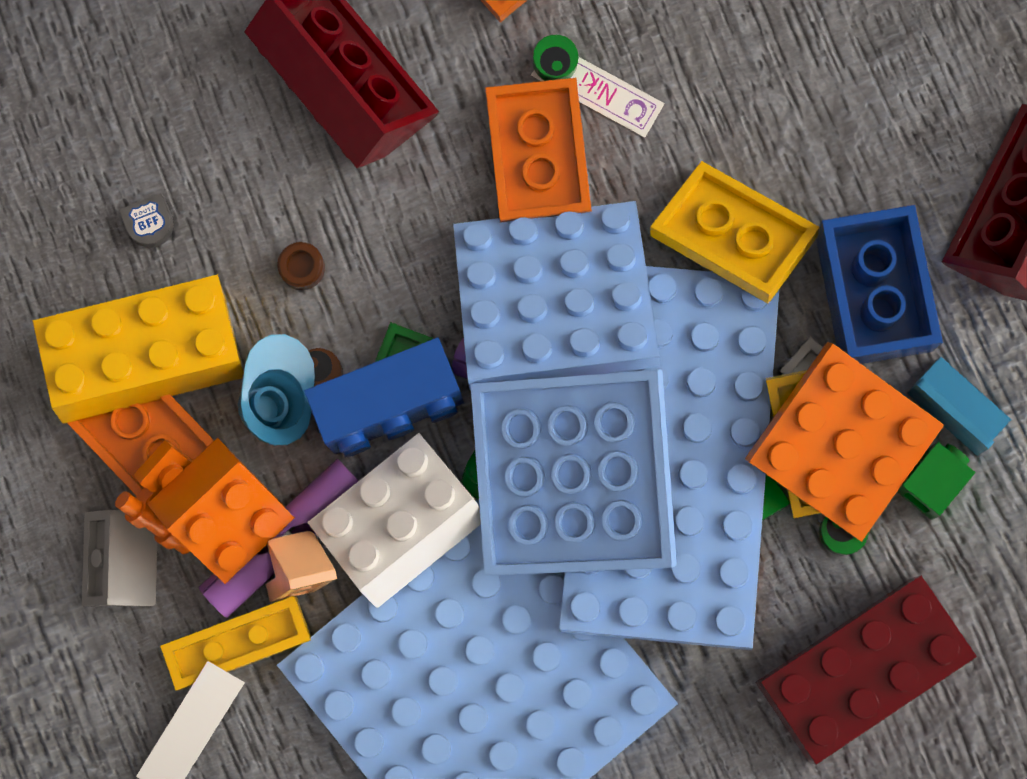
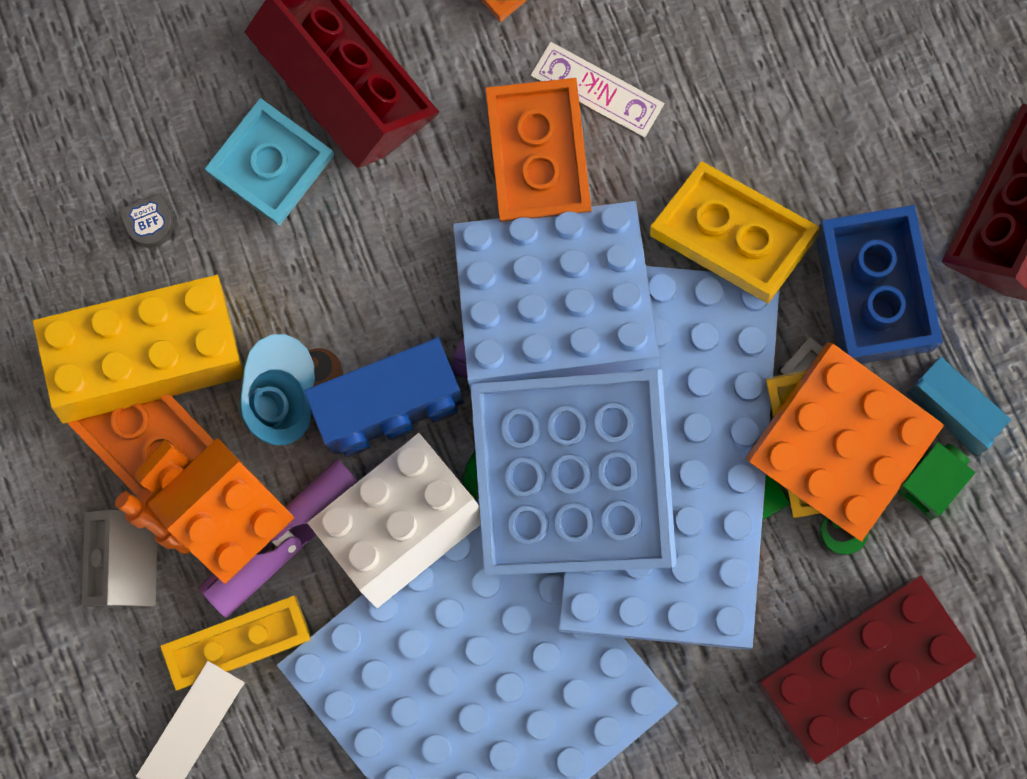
(269, 162): none -> medium azure plate
(298, 566): light nougat slope -> none
(301, 266): reddish brown tile -> none
(398, 340): green tile -> none
(555, 58): green tile -> none

